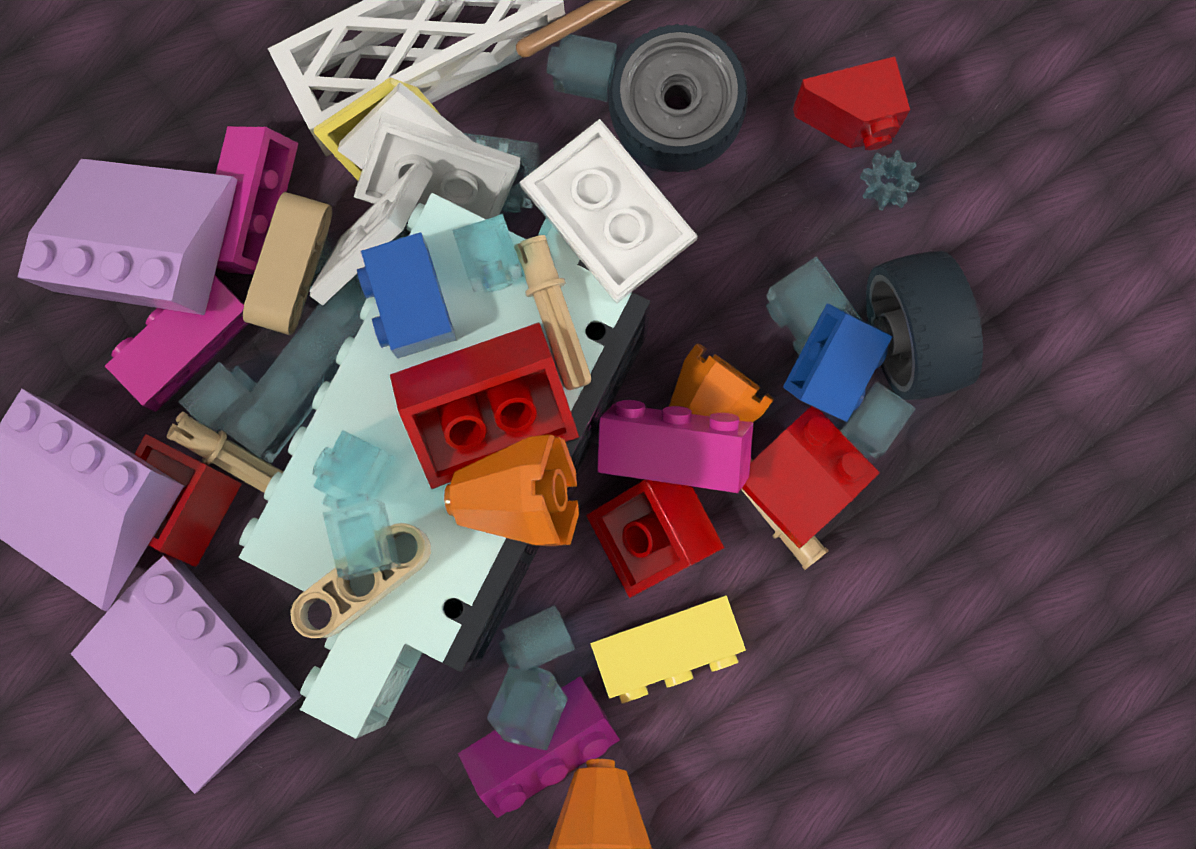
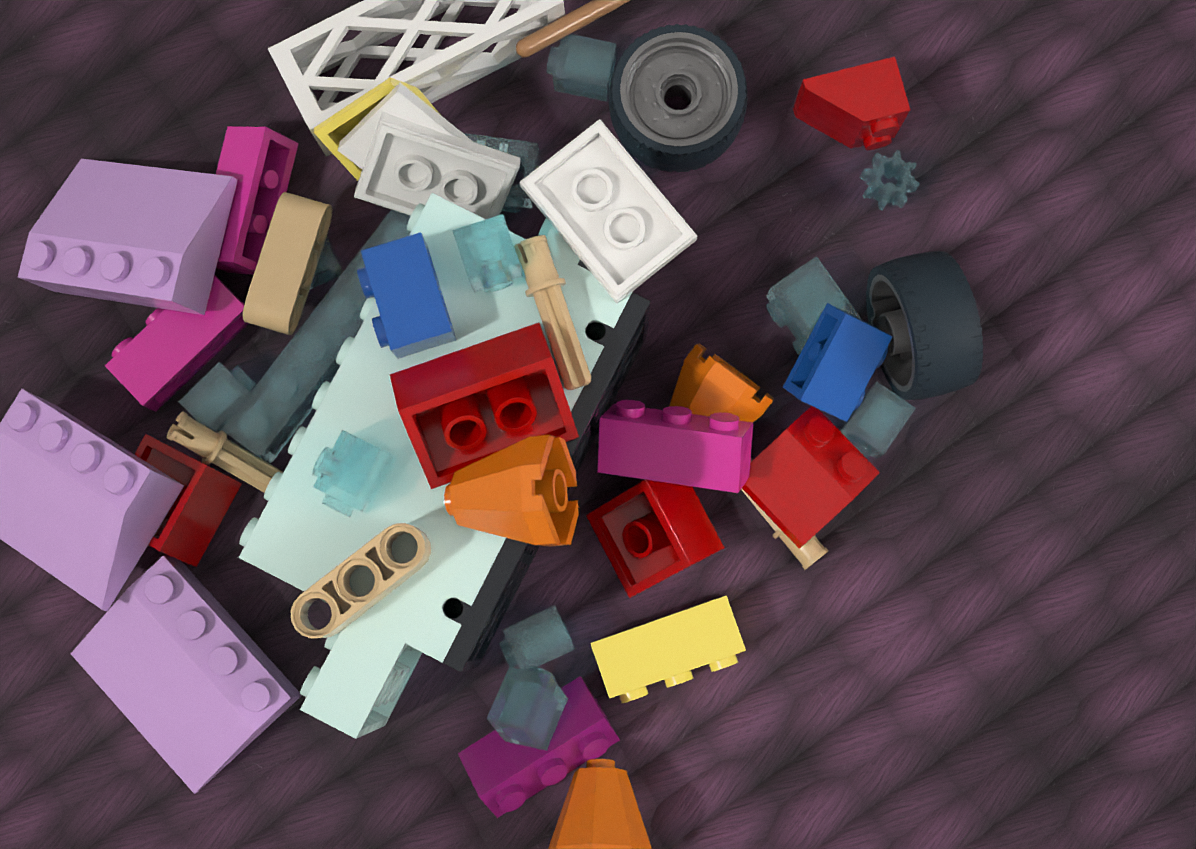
(360, 537): clear light blue brick -> none
(373, 228): white tile -> none

